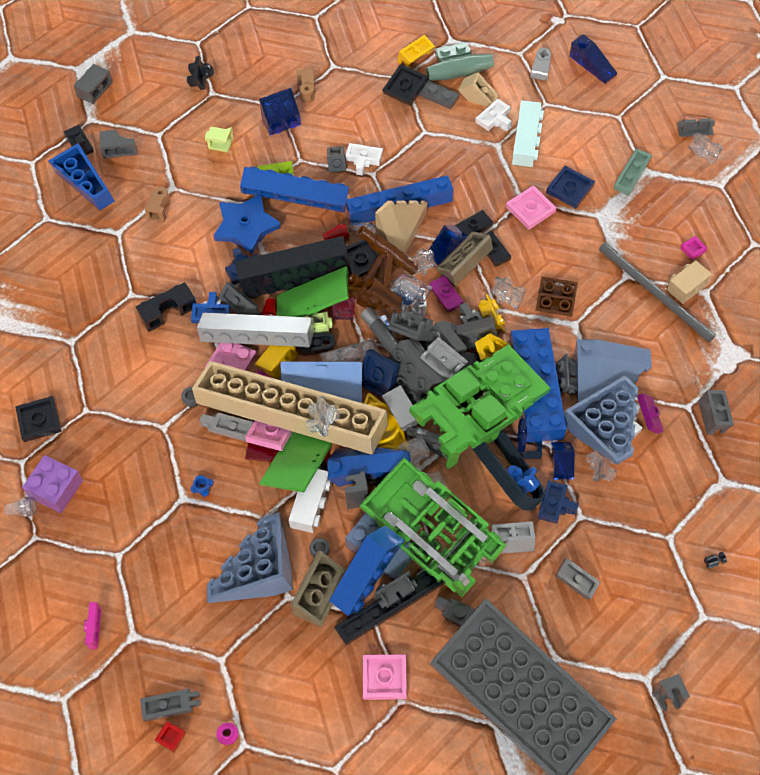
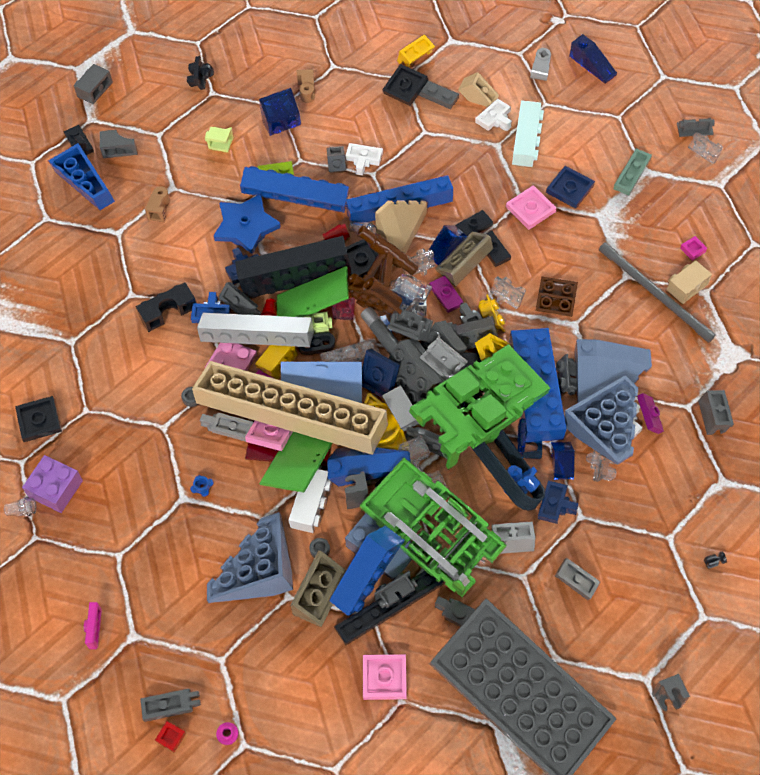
(324, 416): clear hips -> none
(458, 62): sand green plate -> none

